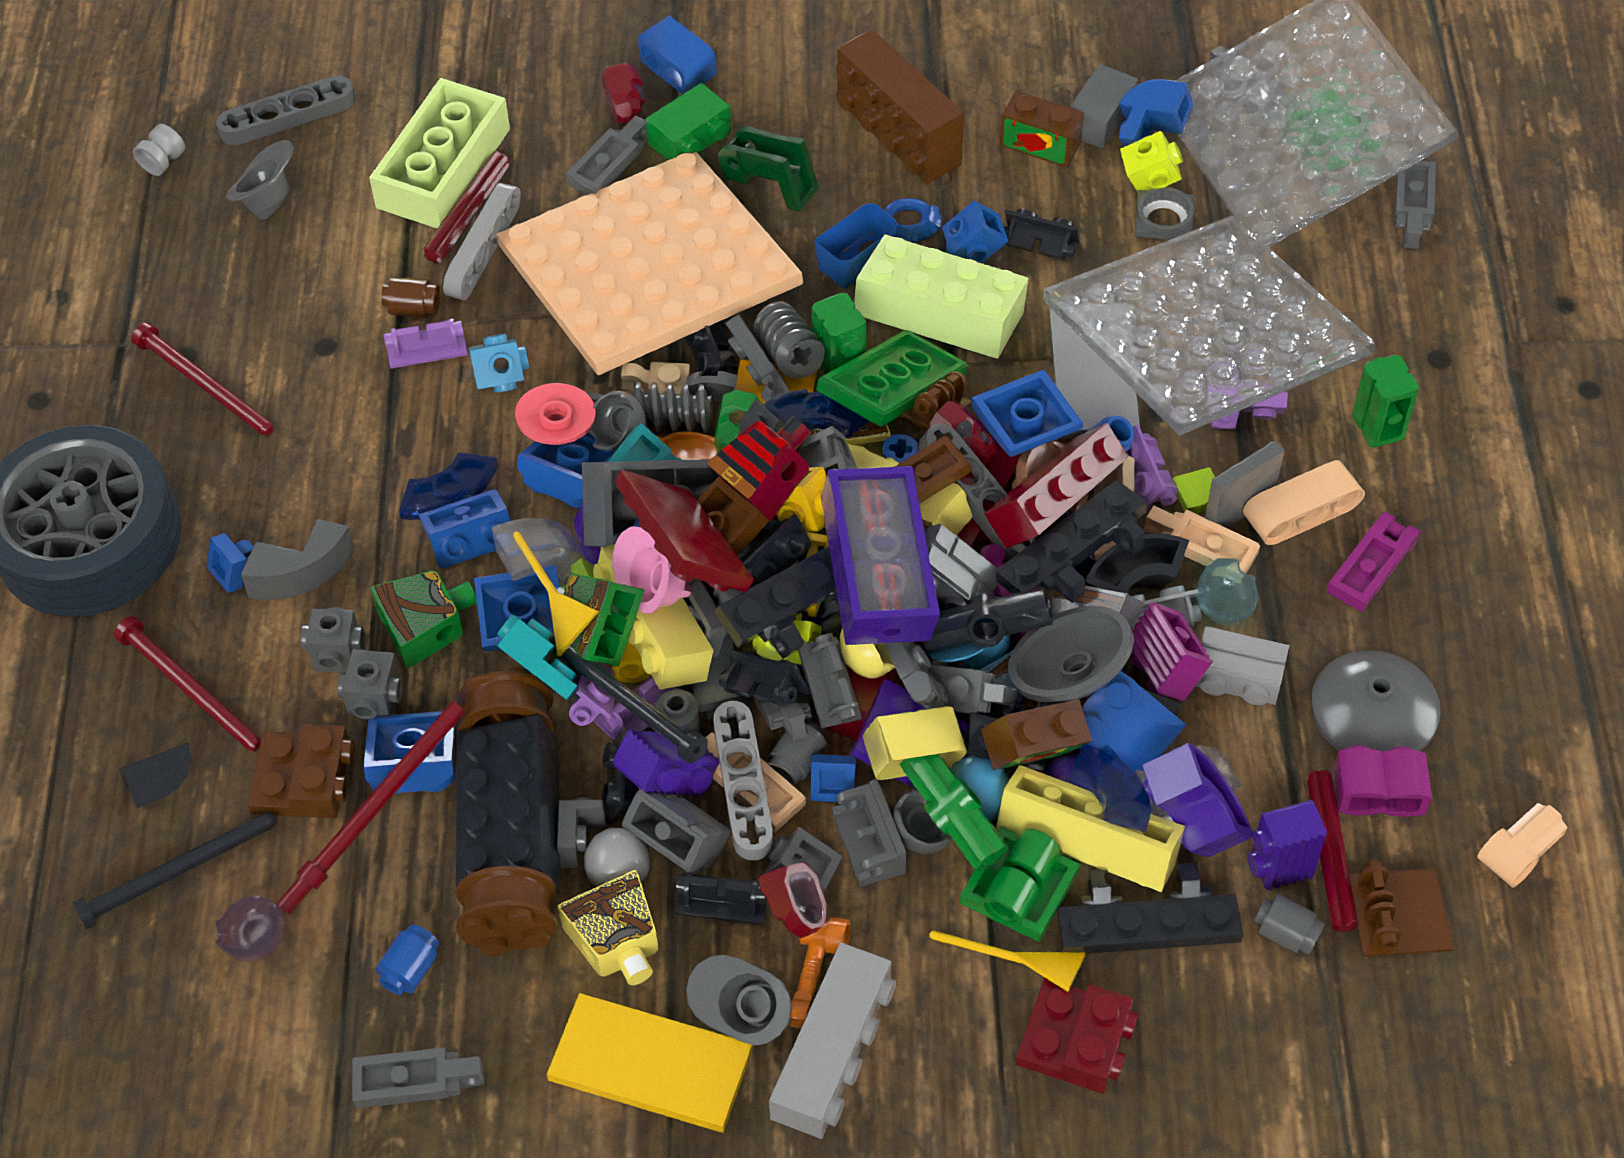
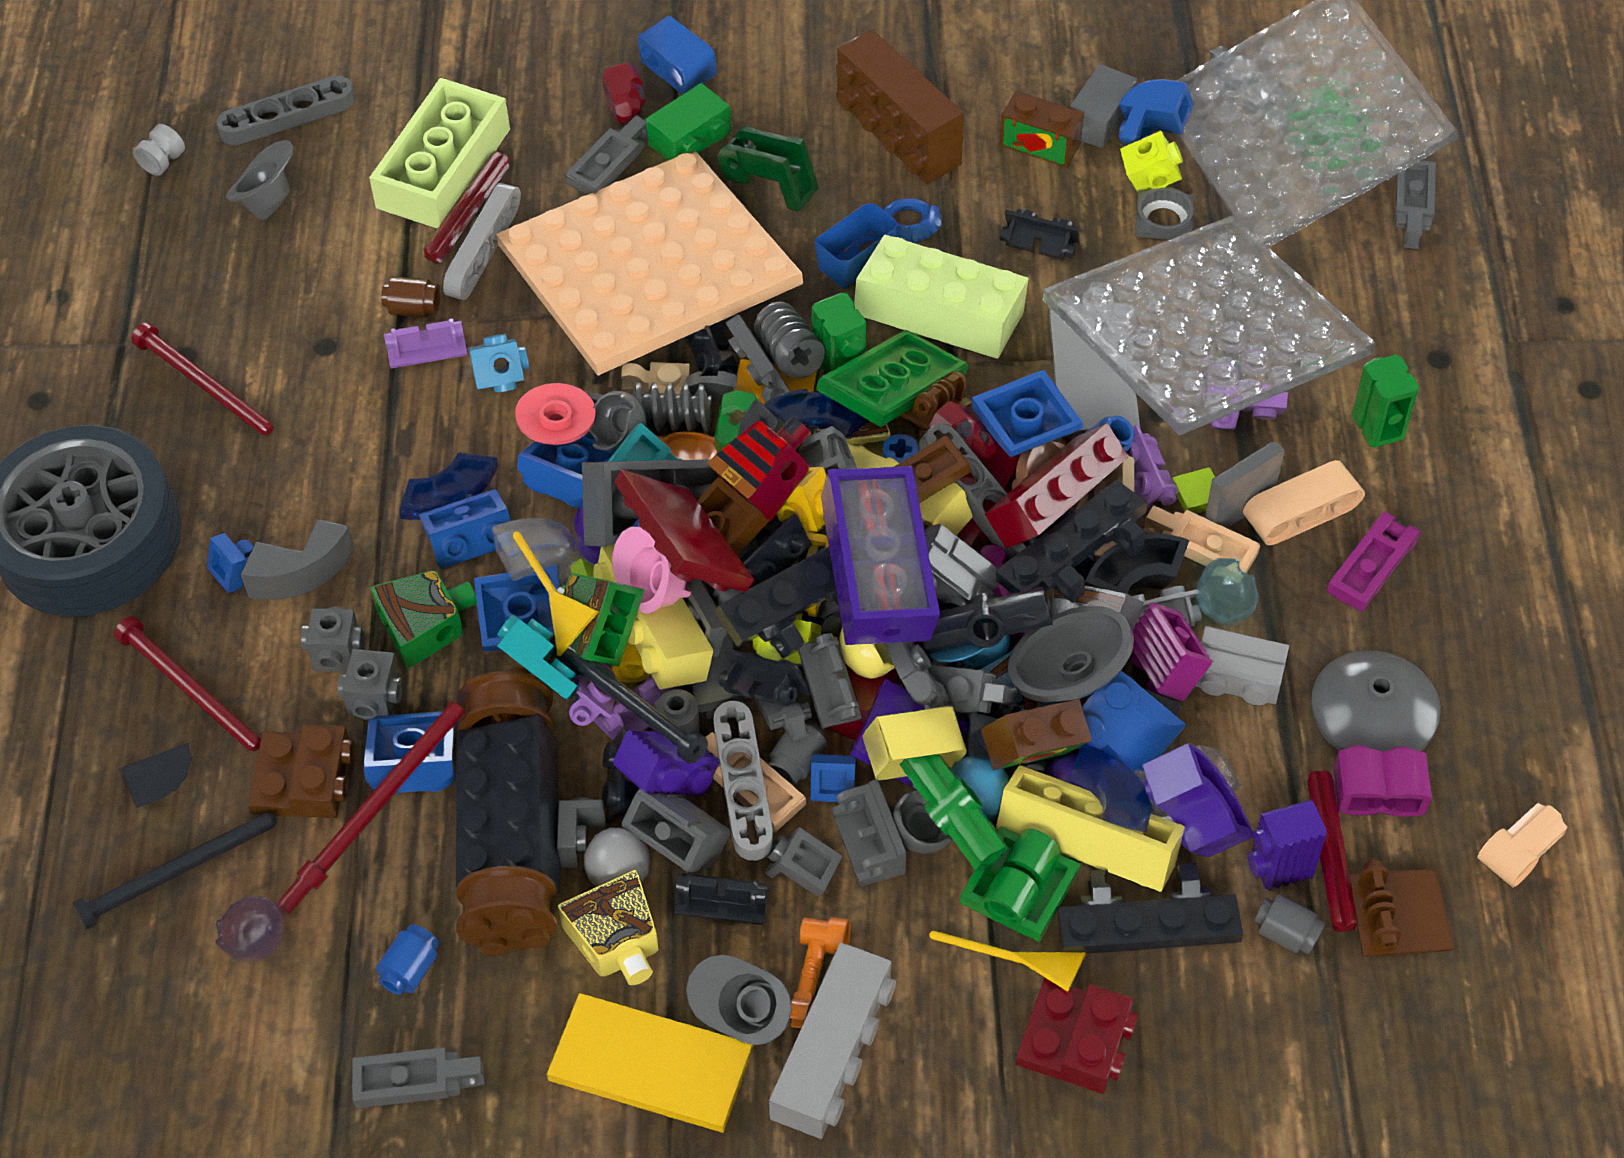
(795, 898): dark red rock -> none
(975, 233): blue brick -> none

